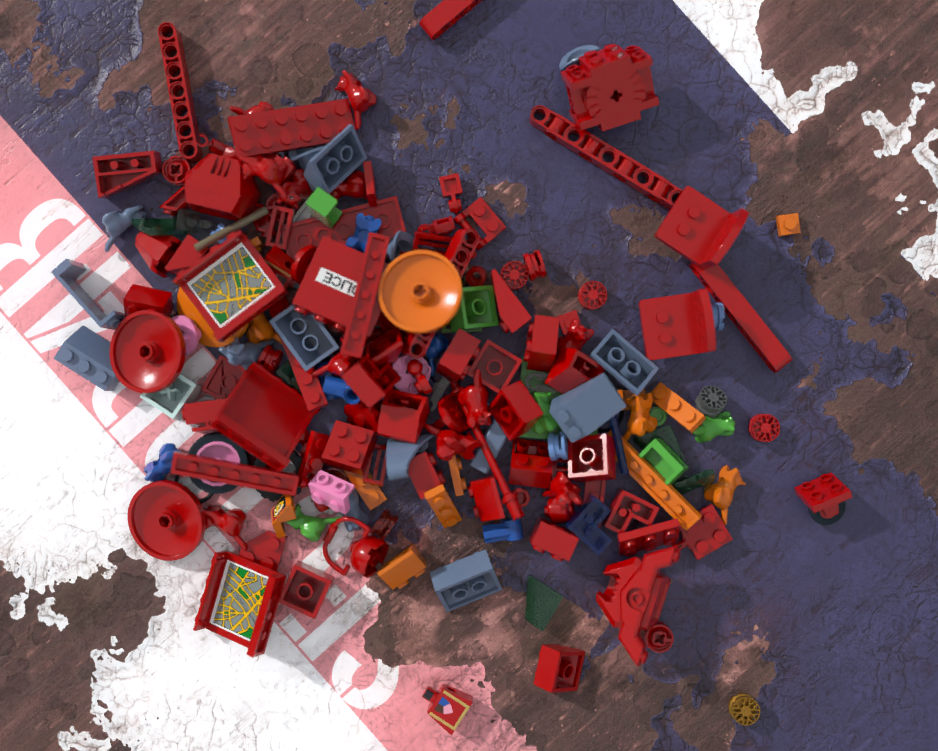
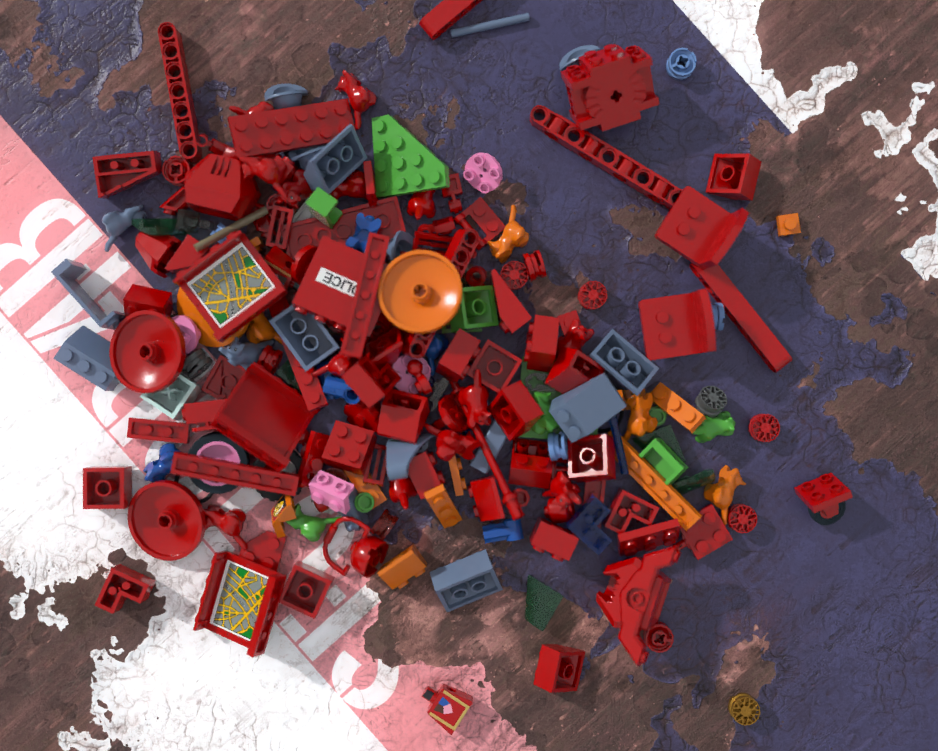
(107, 487): none -> red brick
(124, 584): none -> red brick
(158, 430): none -> red plate
(196, 364): none -> dark grey wheel
(285, 95): none -> sand blue helmet
(364, 502): none -> bright green plate
(401, 490): none -> red animal
(403, 162): none -> bright green plate
(422, 204): none -> red animal
(476, 166): none -> bright pink plate
(490, 25): none -> sand blue bar
(512, 236): none -> orange animal
(677, 71): none -> medium blue wheel
(733, 176): none -> red slope
(741, 518): none -> red wheel

